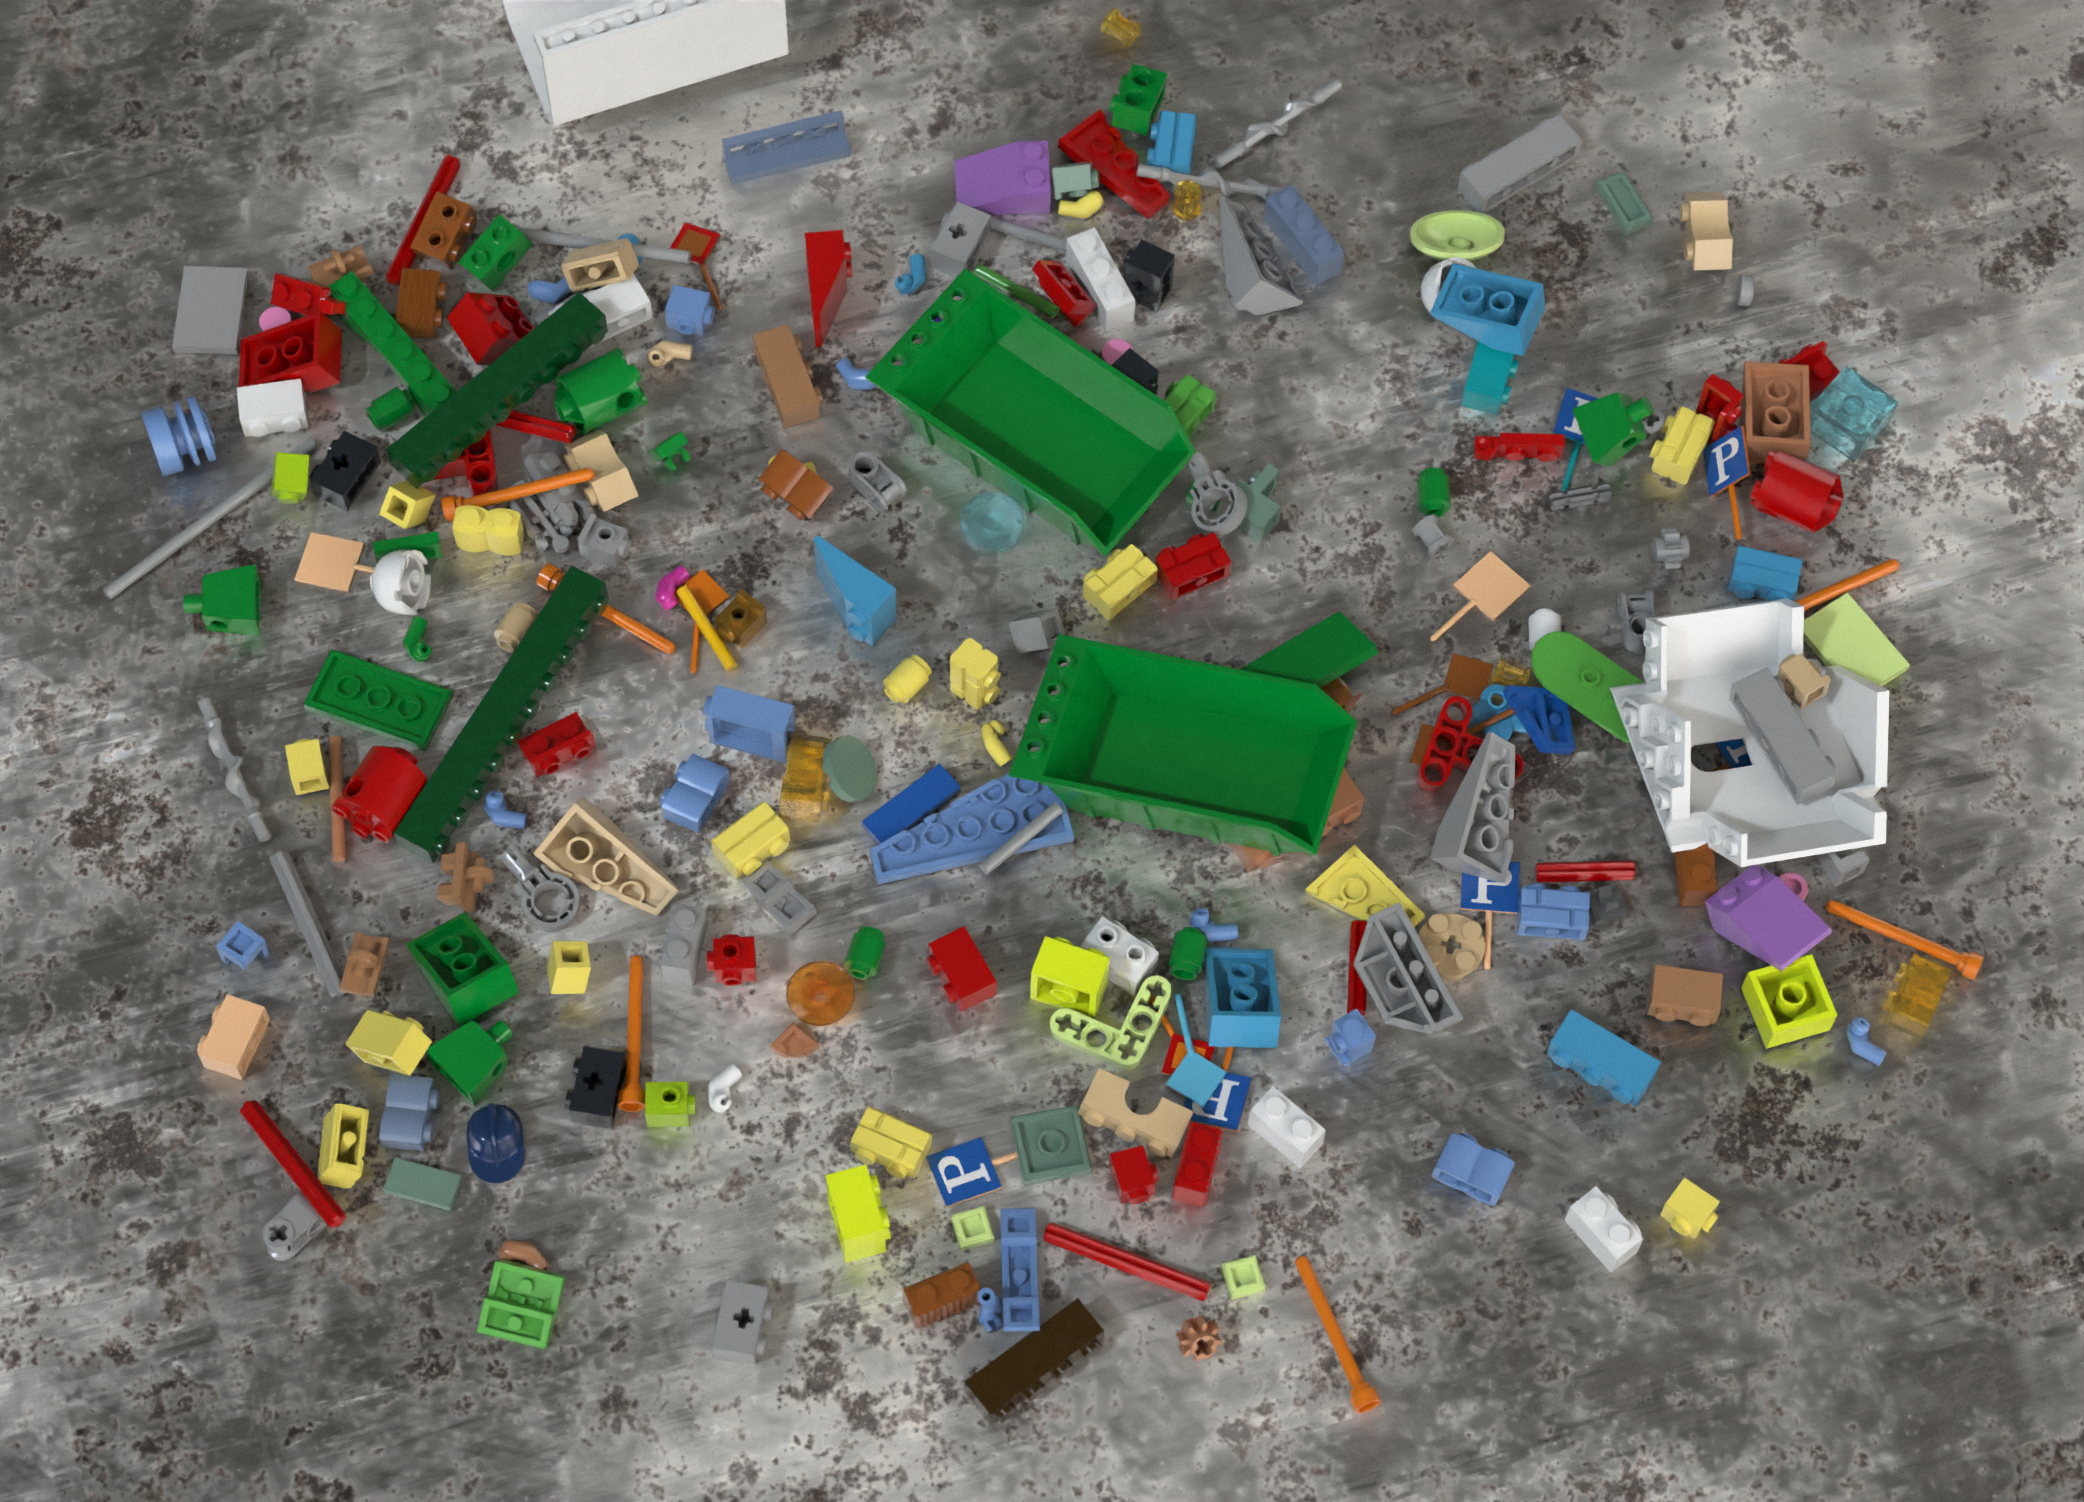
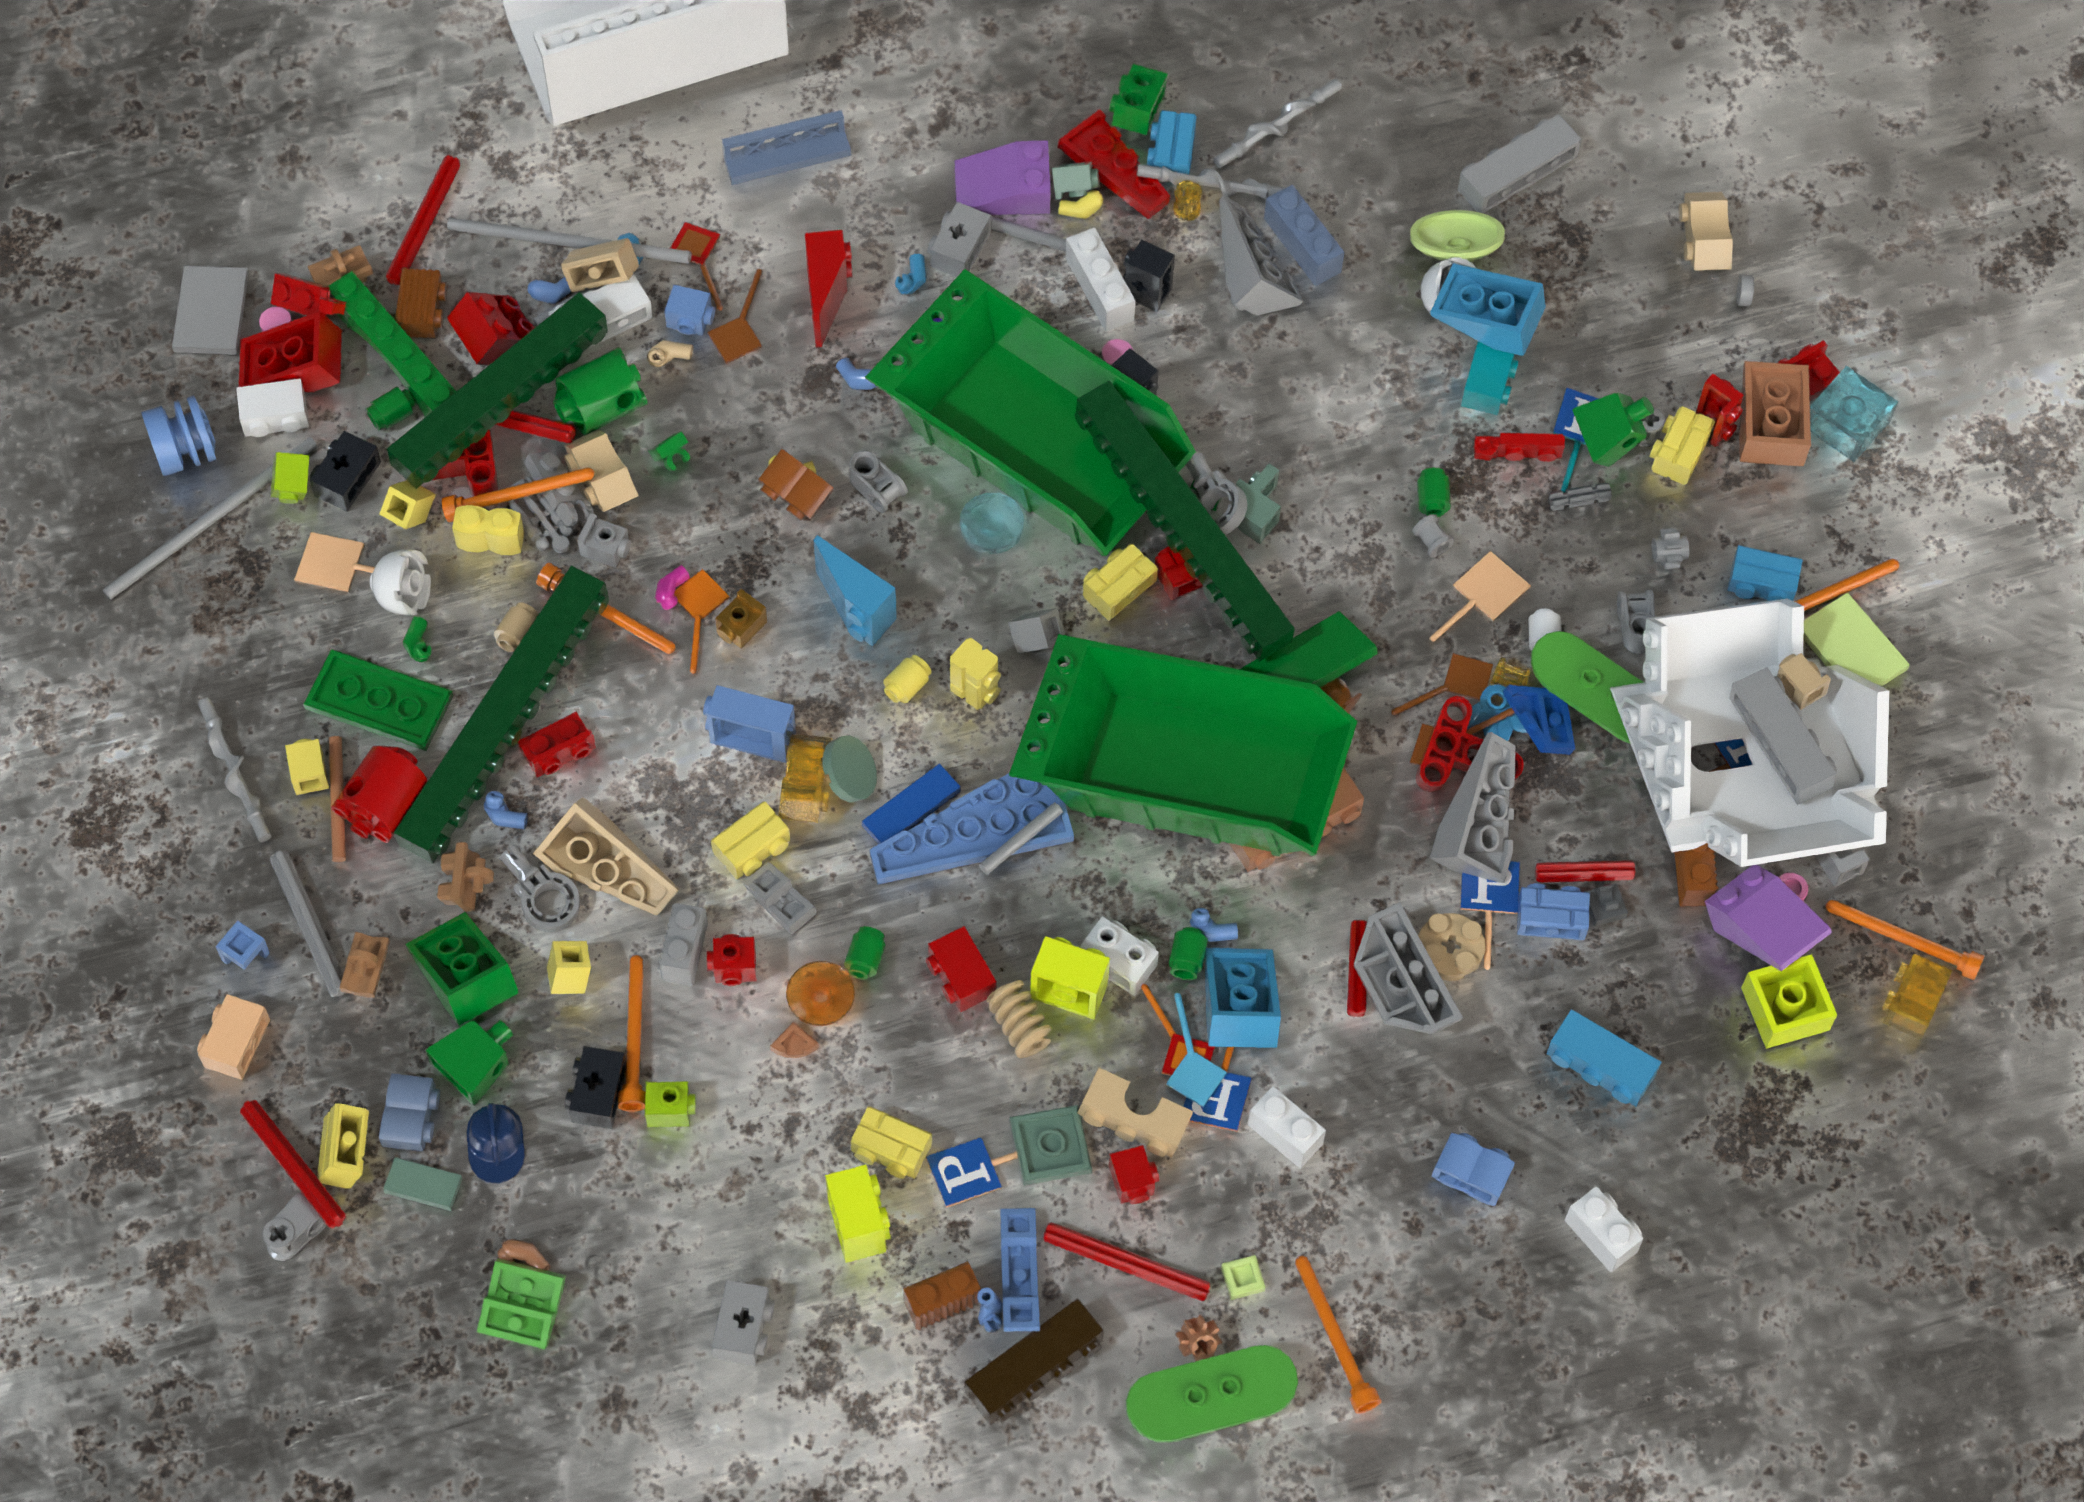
(228, 601): green torso -> none
(389, 1041): light yellow brick -> none
(426, 543): green tile -> none
(444, 231): dark orange brick -> none
(495, 252): green brick -> none
(695, 793): medium blue brick -> none
(707, 628): yellow bar -> none
(719, 1088): white arm -> none
(736, 336): none -> dark orange piece
(787, 376): medium nougat brick -> none
(972, 1228): yellowish green tile -> none
(990, 735): light yellow arm -> none
(1016, 290): bright green bar -> none
(1018, 1019): none -> tan piece
(1064, 291): red bracket -> none
(1116, 1038): yellowish green beam -> none
(1120, 28): clear yellow bush -> none
(1184, 521): none -> dark green brick
(1190, 402): bright green brick -> none
(1197, 1164): red brick -> none
(1212, 1394): none -> bright green piece
(1351, 1038): medium blue brick -> none
(1360, 888): light yellow wing -> none
(1624, 203): sand green tile -> none
(1685, 995): medium nougat brick -> none
(1690, 1209): light yellow brick -> none
(1725, 465): blue piece -> none
(1797, 492): red cylinder -> none
(1860, 1041): medium blue arm -> none

